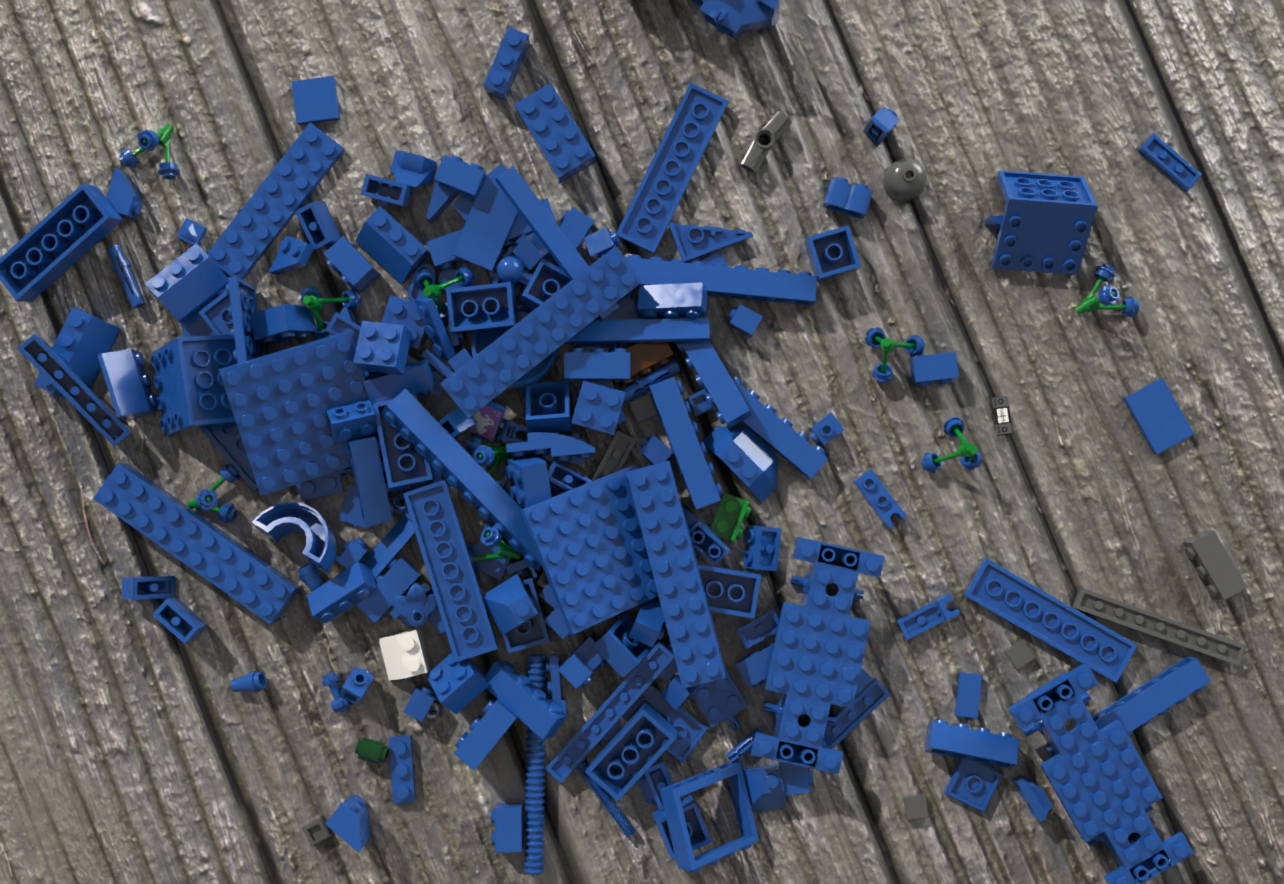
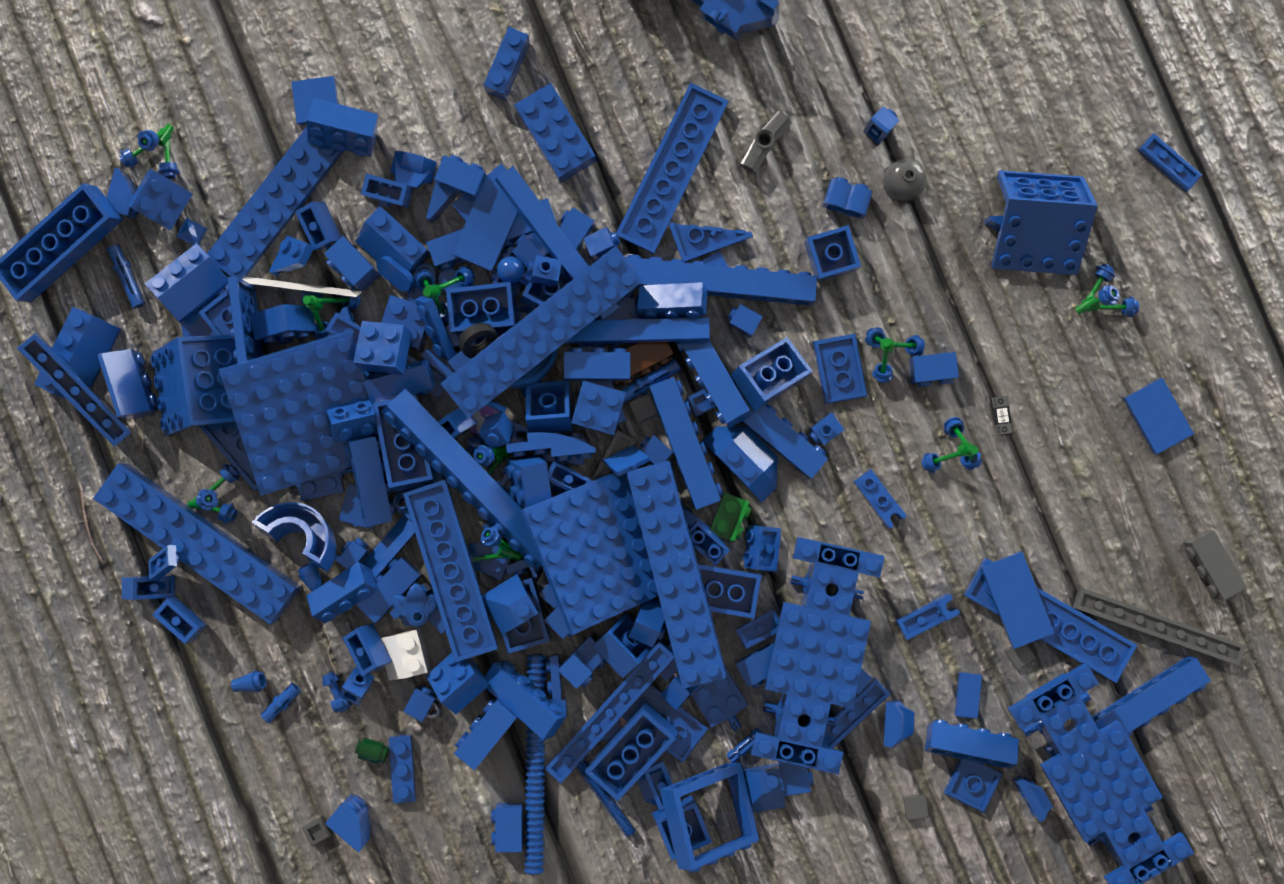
(160, 199): none -> blue brick
(163, 562): none -> blue plate
(280, 702): none -> blue pin
(305, 287): none -> white sticker
(342, 127): none -> blue brick
(367, 649): none -> blue brick
(395, 273): none -> blue tile
(474, 332): none -> black tyre
(496, 430): none -> blue brick
(544, 270): none -> blue brick
(626, 460): none -> blue piece
(771, 373): none -> blue brick
(839, 369): none -> blue tile
(898, 723): none -> blue slope
(1017, 600): none -> blue tile

